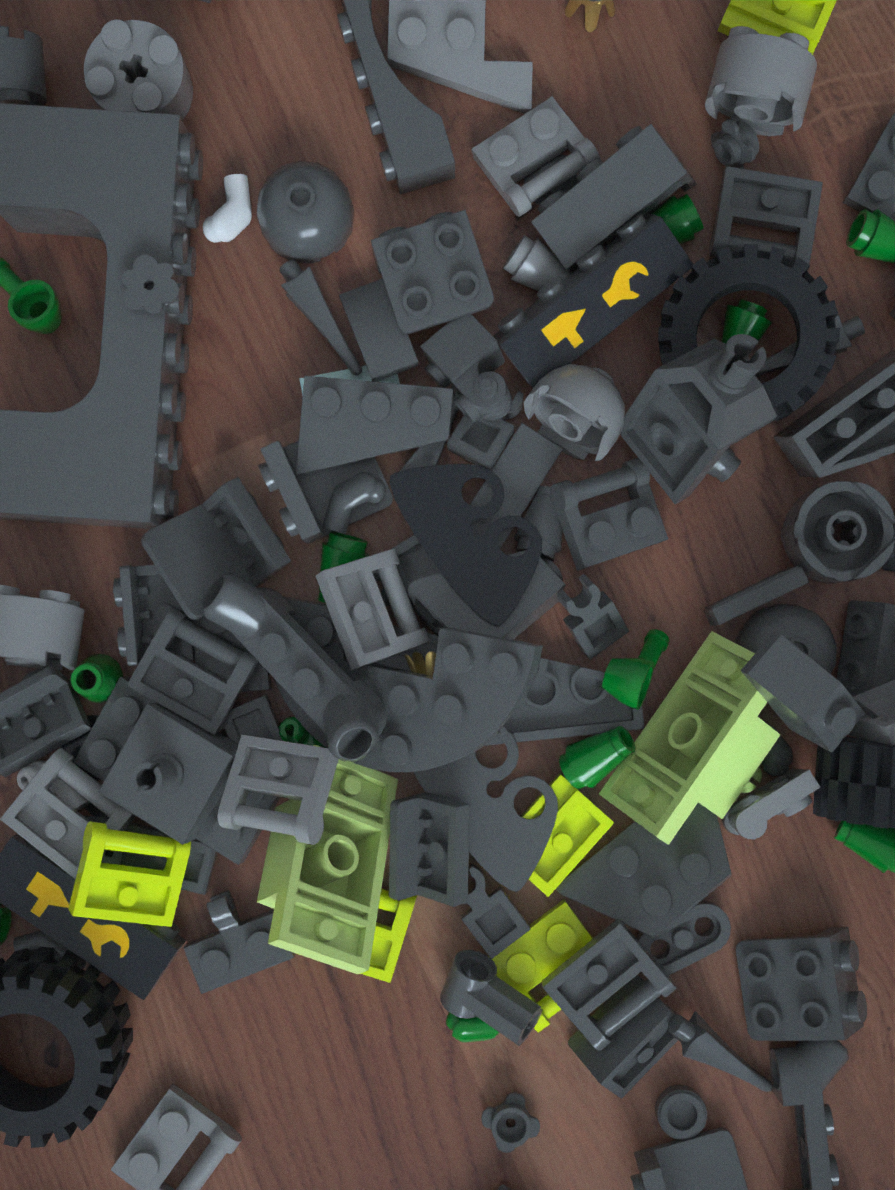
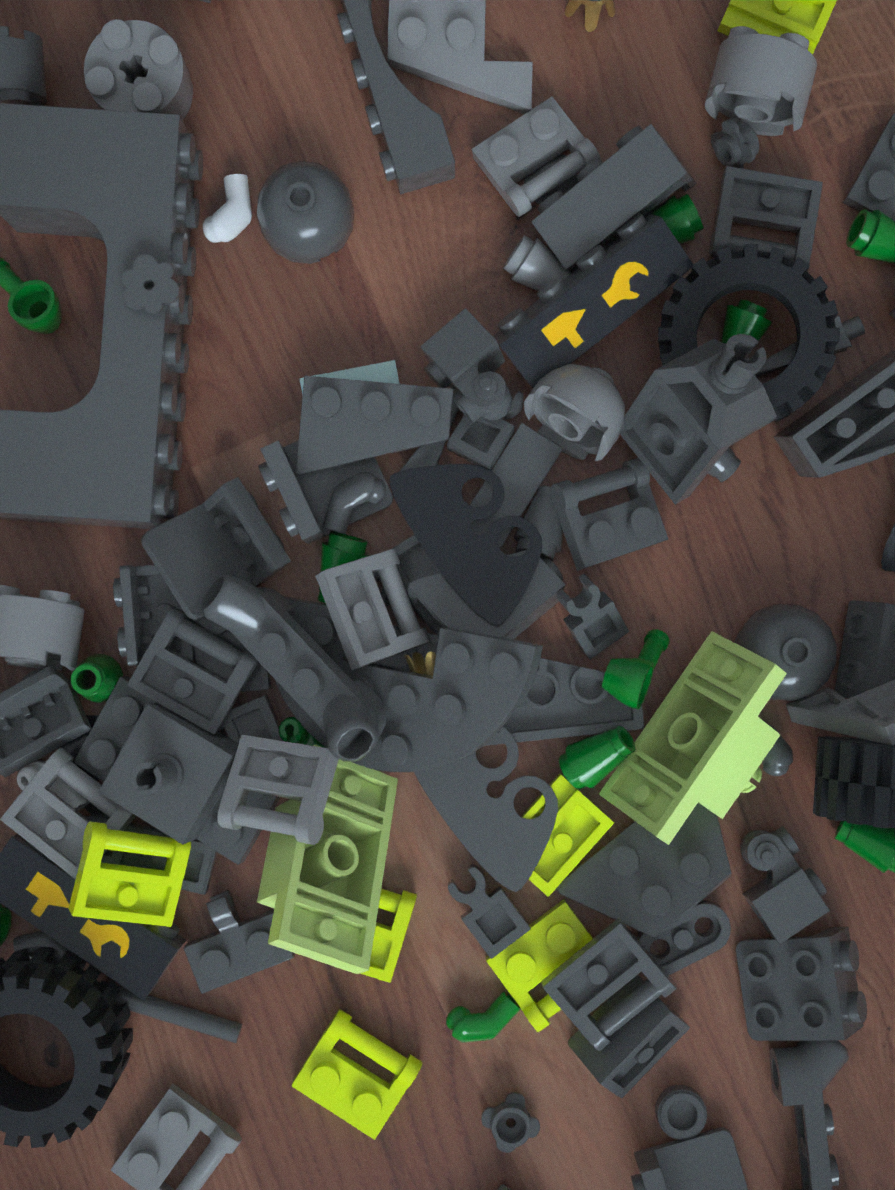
(179, 1015): none -> dark grey bar
(307, 297): dark grey piece -> none
(347, 1086): none -> neon yellow plate
(377, 332): dark grey slope -> none
(429, 848): dark grey bracket -> none
(432, 271): dark grey bracket -> none
(477, 992): dark grey piece -> none
(706, 1046): dark grey piece -> none
(755, 595): dark grey tile -> none
(781, 795): light grey plate -> none
(788, 895): none -> dark grey brick
(802, 692): dark grey slope -> none
(865, 538): dark grey brick -> none

